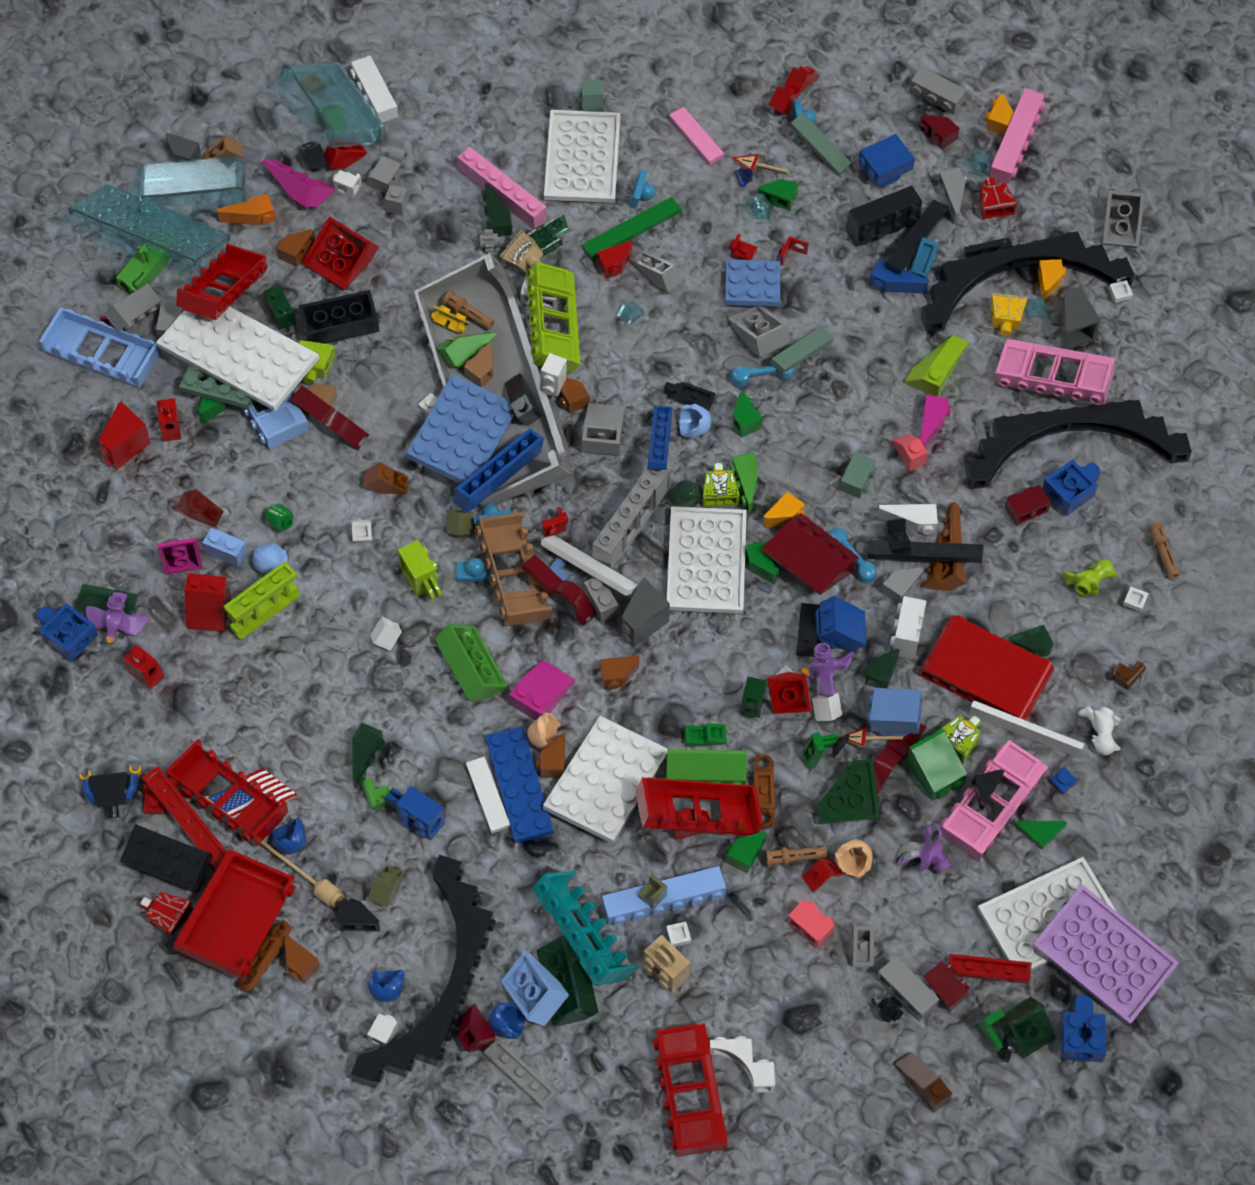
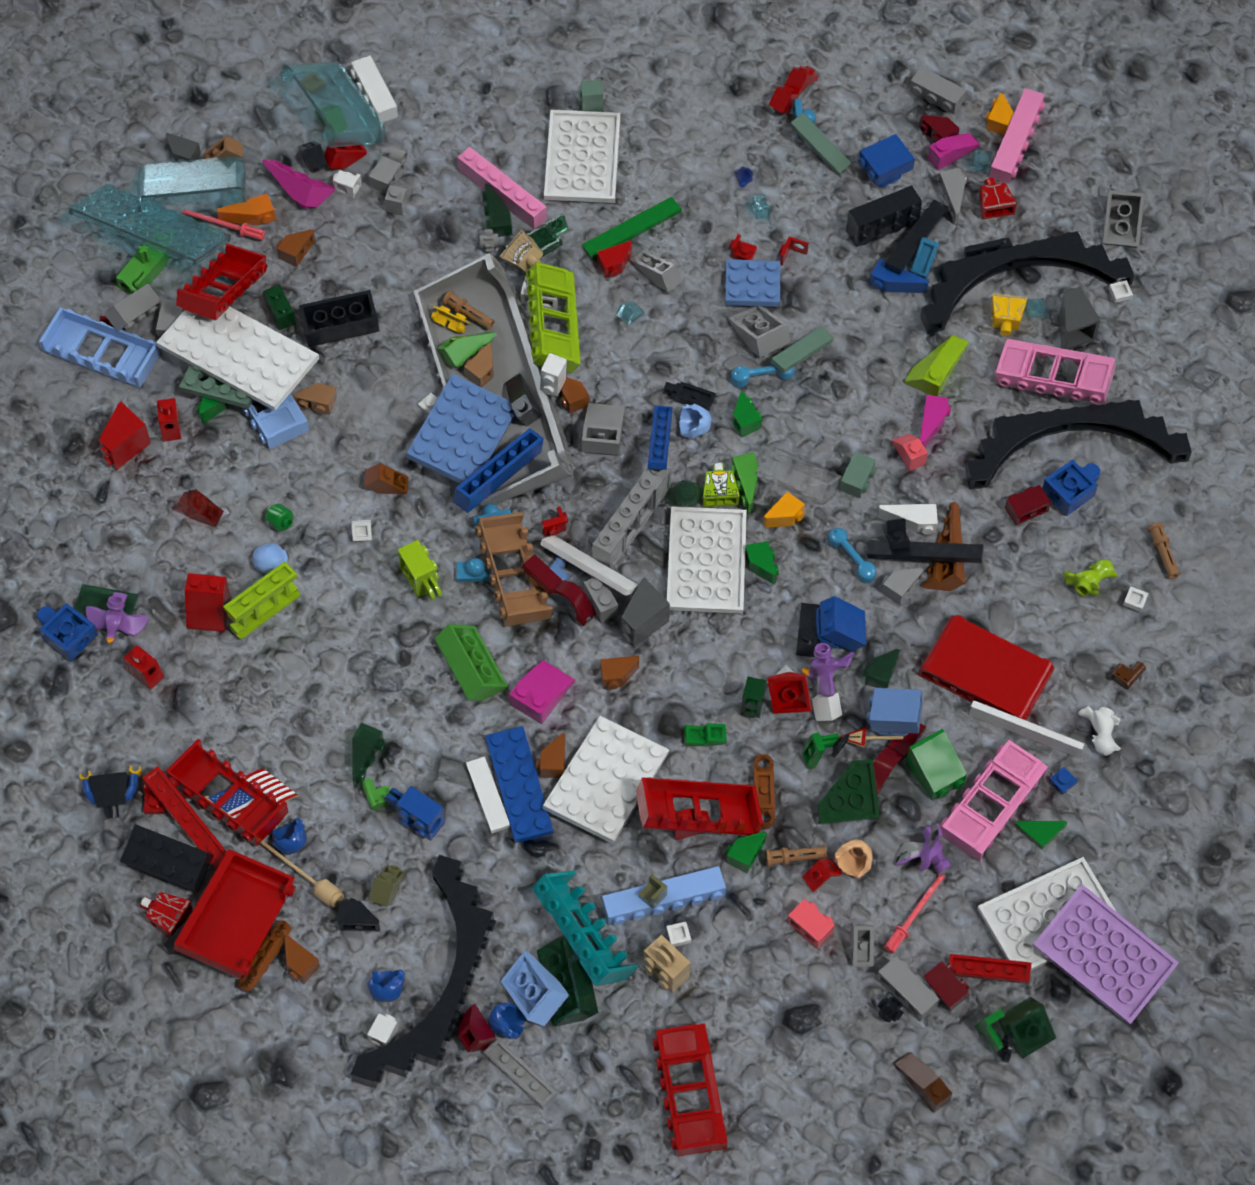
(180, 555): dark pink slope -> none
(224, 547): light blue brick -> none
(245, 230): none -> coral piece
(322, 366): lime torso -> none
(329, 416): dark red piece -> none
(339, 253): red slope -> none
(385, 633): white panel -> none
(460, 522): olive panel -> none
(543, 730): light nougat hair -> none
(641, 190): dark azure tile -> none
(696, 135): bright pink tile -> none
(707, 765): bright green slope -> none
(740, 1051): white arch -> none
(751, 161): tan piece -> none
(780, 193): green slope -> none
(811, 554): dark red slope -> none
(900, 932): none -> coral piece
(908, 626): white wedge -> none
(950, 149): none -> dark pink slope
(963, 735): torso -> none
(985, 785): black slope -> none
(1034, 640): clear green slope -> none
(1050, 276): light orange slope -> none
(1083, 1032): blue brick -> none

